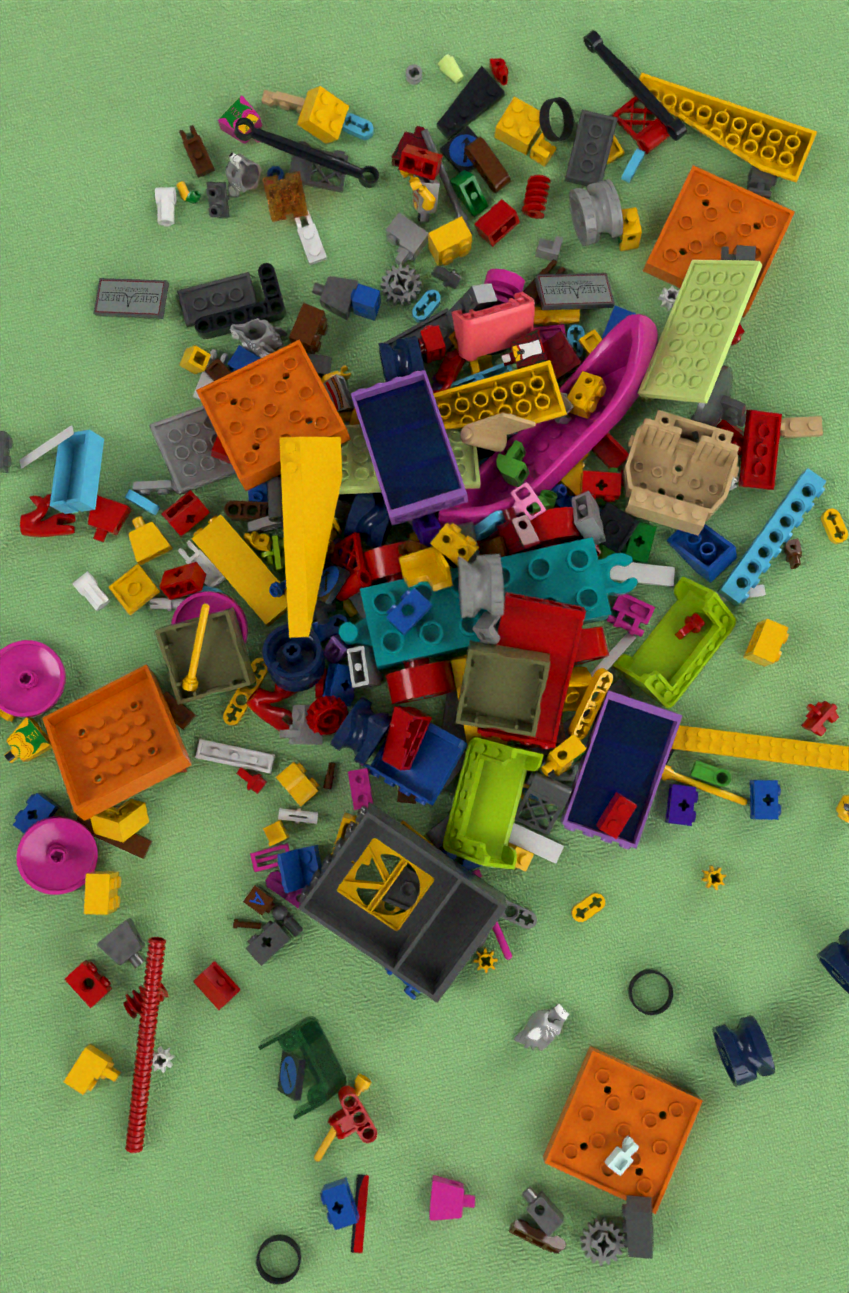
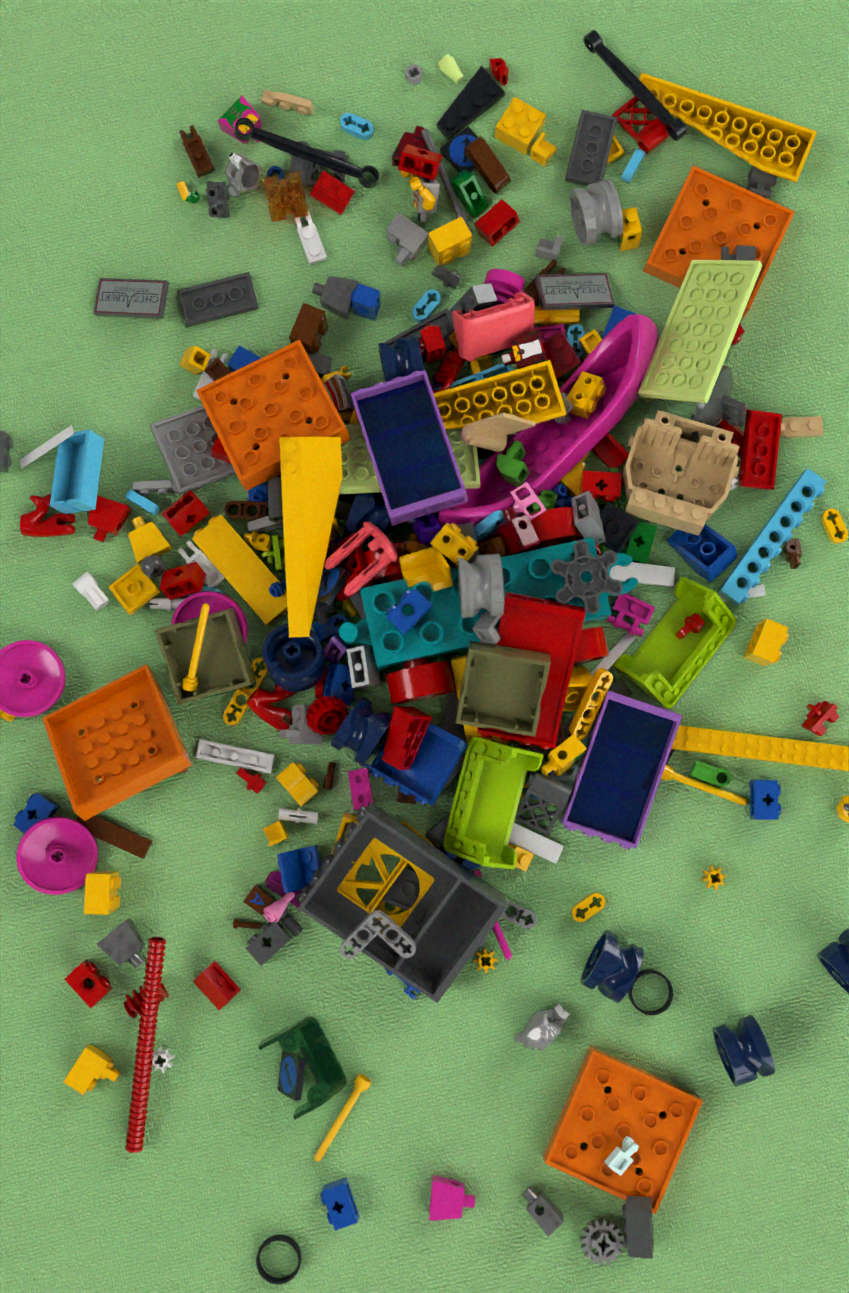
(27, 741): torso -> none
(122, 821): yellow panel -> none
(153, 566): none -> dark grey piece
(165, 201): white piece -> none
(180, 713): reddish brown plate -> none
(247, 311): black beam -> none
(255, 862): dark pink tile -> none
(262, 341): light grey piece -> none
(275, 910): none -> bright pink cone
(323, 115): yellow brick -> none
(332, 193): none -> red plate
(346, 1118): red piece -> none
(361, 1204): red sticker -> none
(374, 929): none -> light grey beam
(380, 541): none -> coral piece
(393, 289): light grey gear -> none
(535, 196): red piece -> none
(536, 1236): reddish brown hinge -> none
(545, 122): black tyre -> none
(596, 567): none -> dark grey plate
(612, 967): none -> dark blue piece
(616, 815): red brick -> none
(668, 303): white gear -> none
(679, 815): dark purple brick -> none

